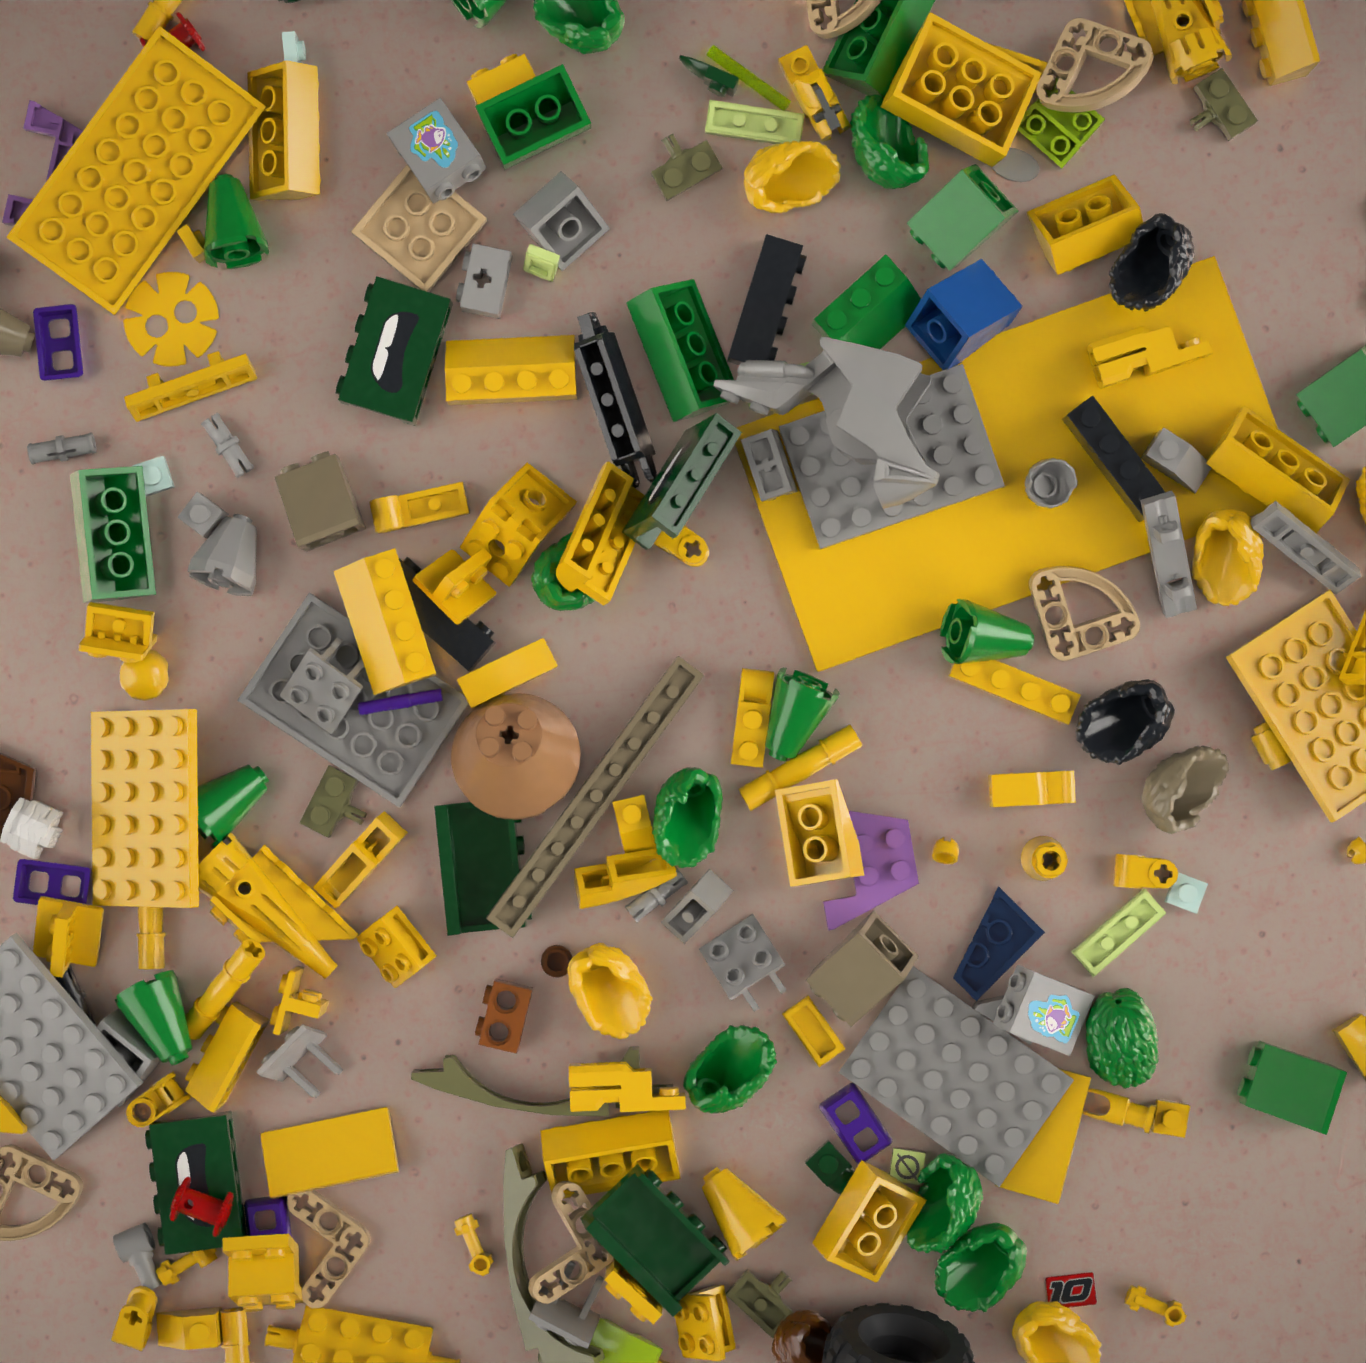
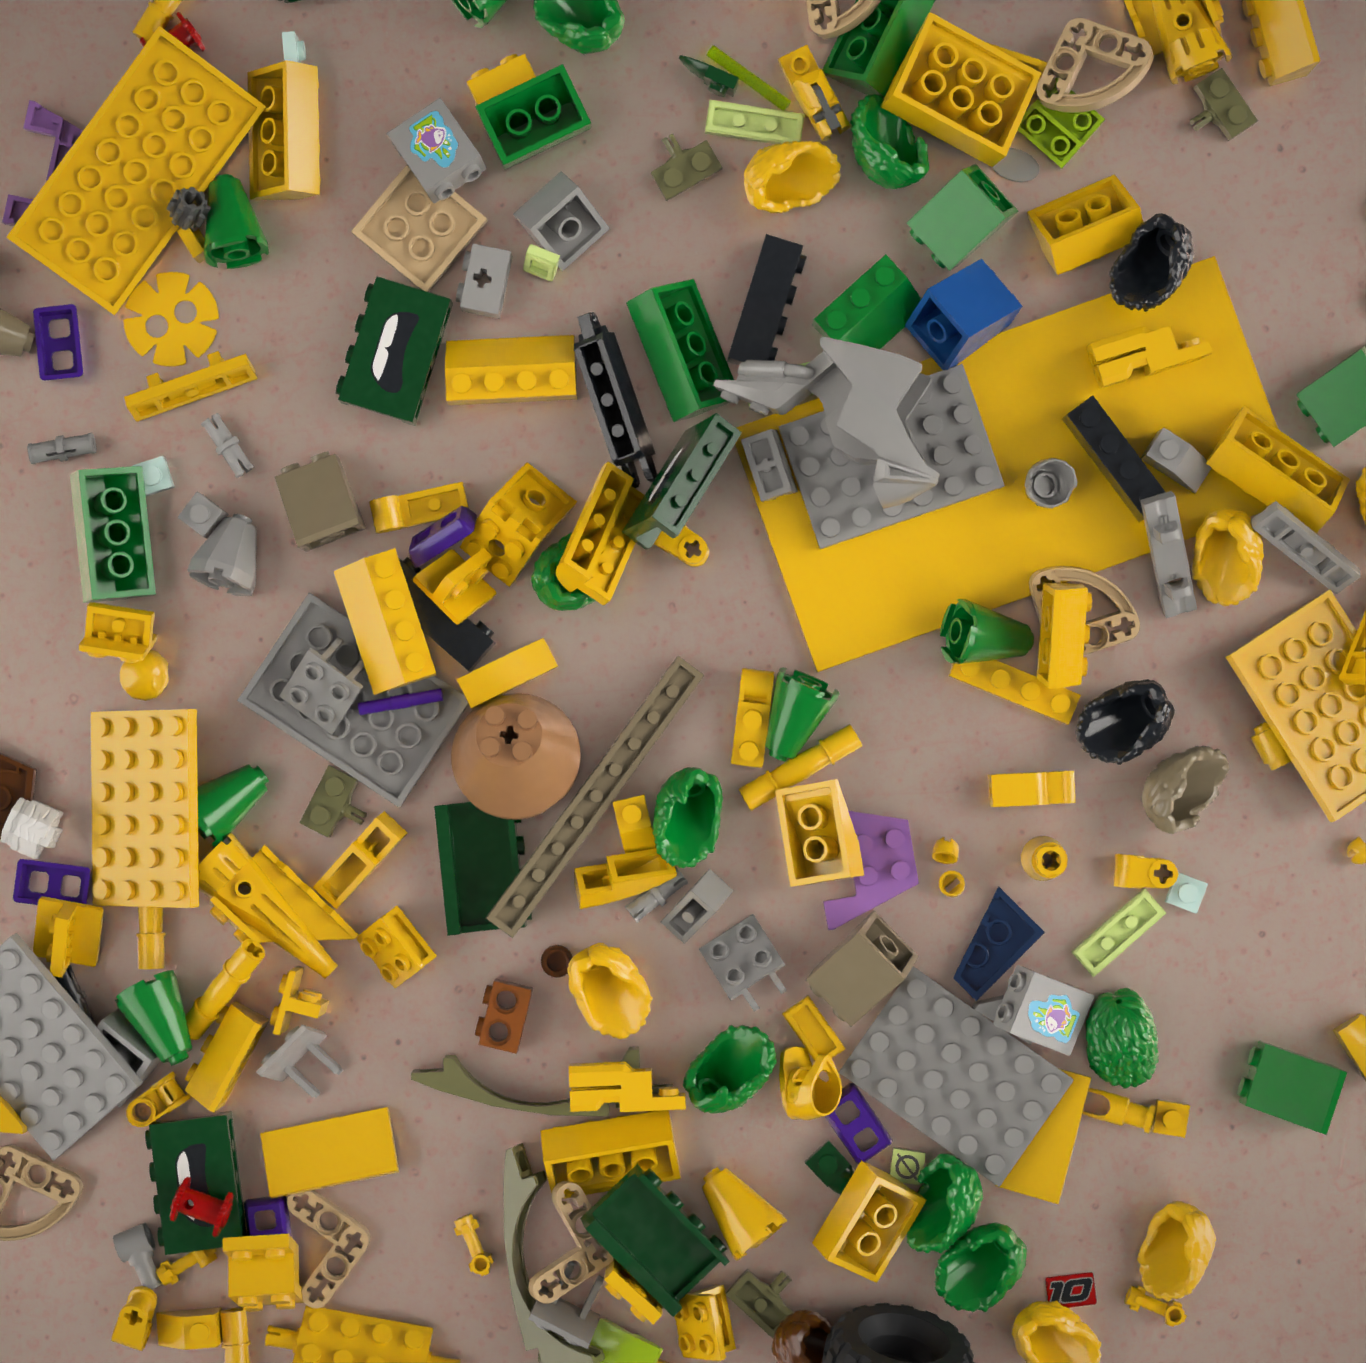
(188, 208): none -> dark grey gear
(441, 535): none -> dark purple piece
(802, 1089): none -> yellow helmet
(947, 879): none -> yellow hinge
(1063, 634): none -> yellow slope
(1175, 1251): none -> yellow hair

